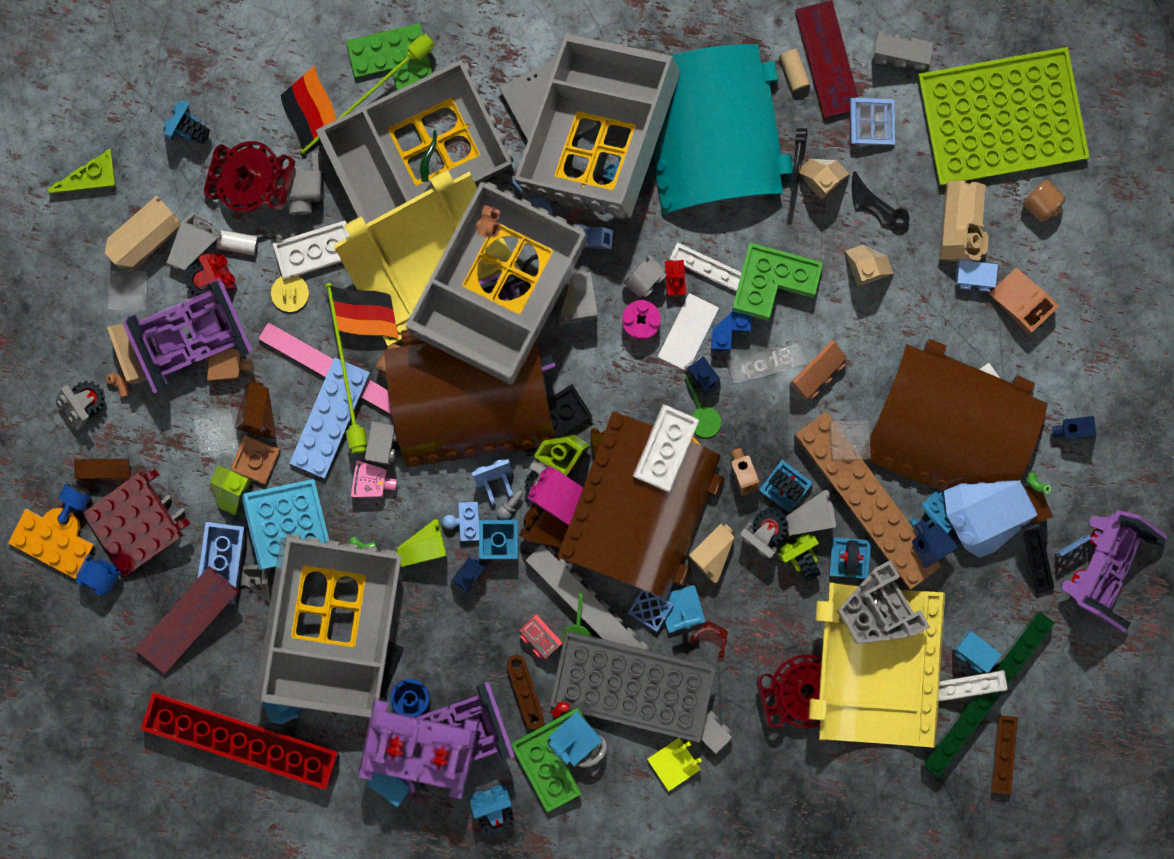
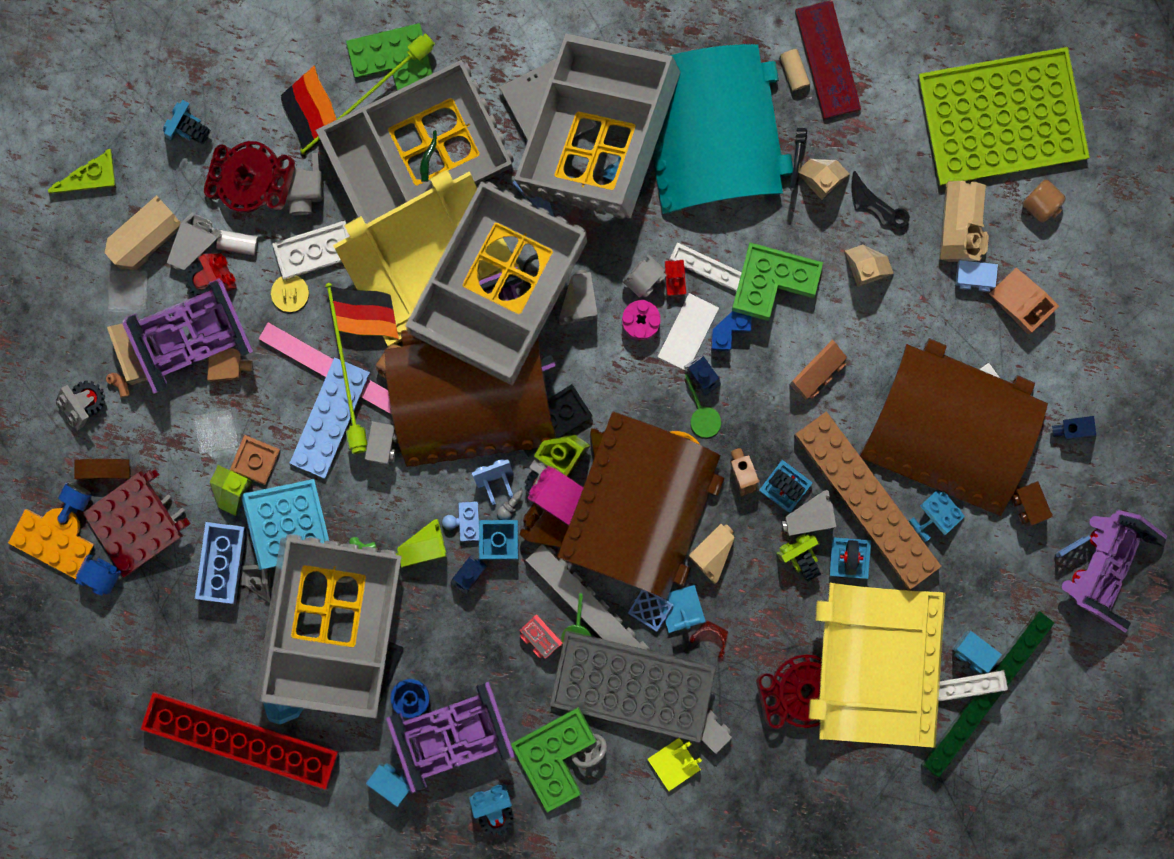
(186, 619): dark red tile -> none
(256, 411): reddish brown slope -> none
(370, 481): bright pink torso -> none
(397, 751): medium lavender container -> none
(487, 224): nougat plate -> none
(525, 692): reddish brown plate -> none
(561, 707): red arm -> none
(574, 739): dark azure plate -> none
(597, 237): light blue brick -> none
(666, 448): white tile -> none
(766, 531): plate -> none
(768, 362): clear brick -> none
(850, 440): clear plate -> none
(872, 121): clear piece -> none
(880, 610): light grey wedge -> none
(901, 51): light grey wedge -> none
(932, 543): dark blue torso -> none
(988, 513): light blue wedge -> none
(1004, 754): reddish brown plate -> none
(1031, 480): bright green arm -> none
(1037, 557): black tile -> none

